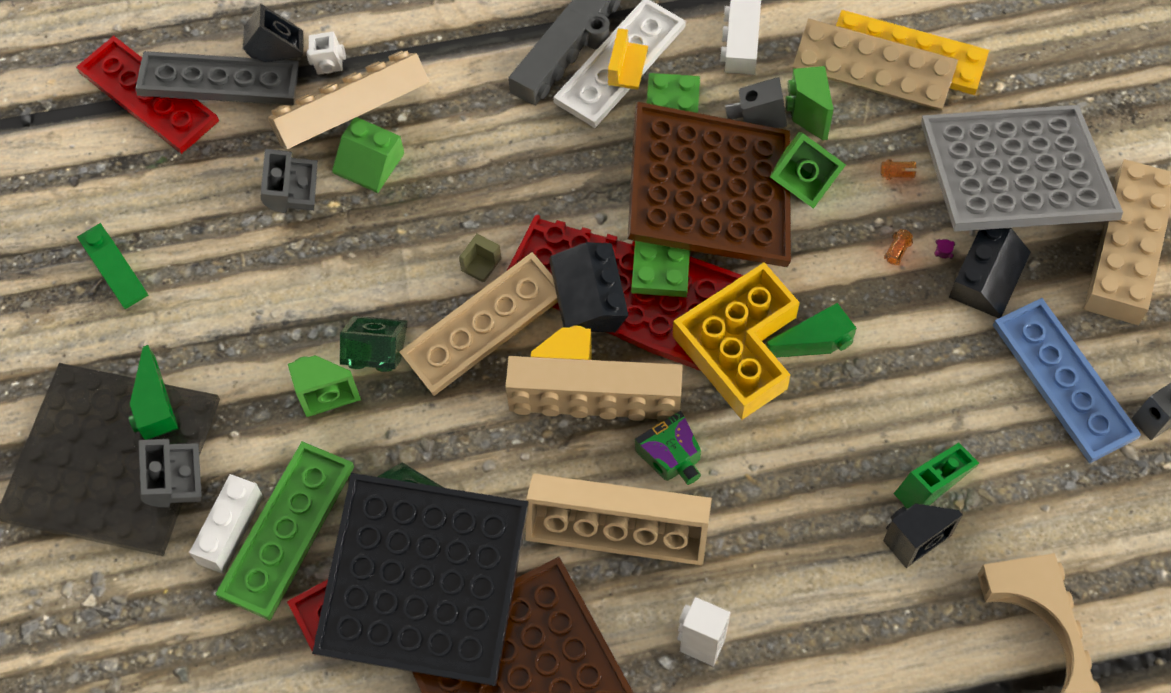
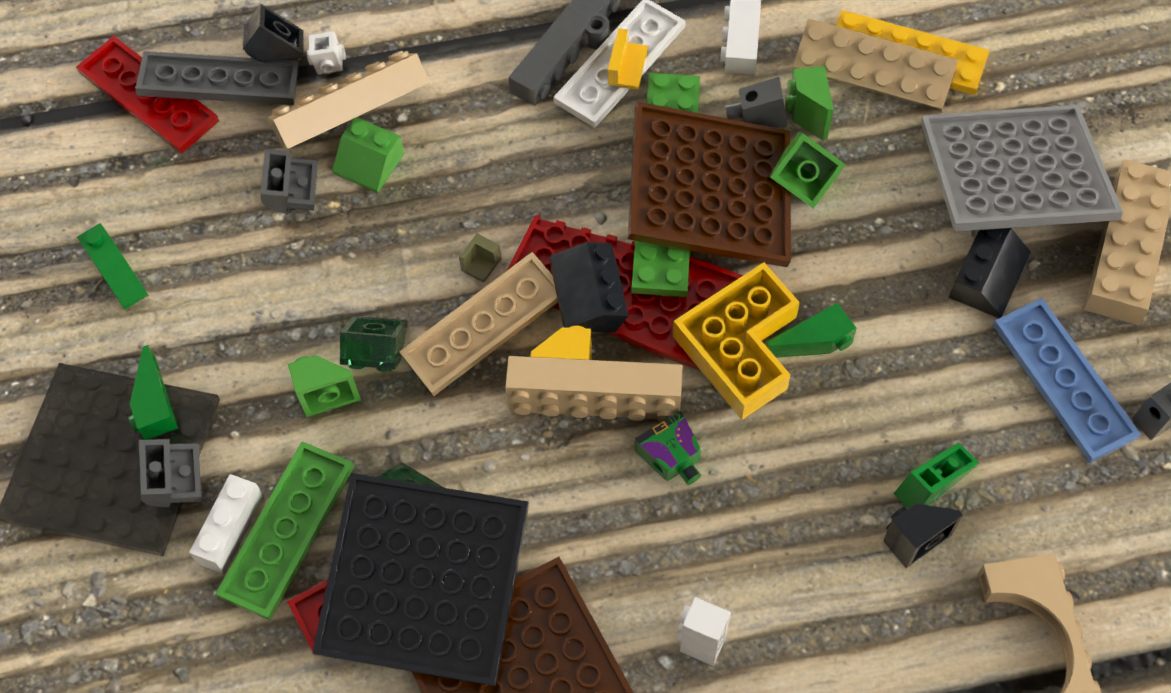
(617, 519): tan brick -> none
(892, 169): clear orange pin -> none
(898, 247): clear orange pin -> none
(944, 248): magenta piece -> none

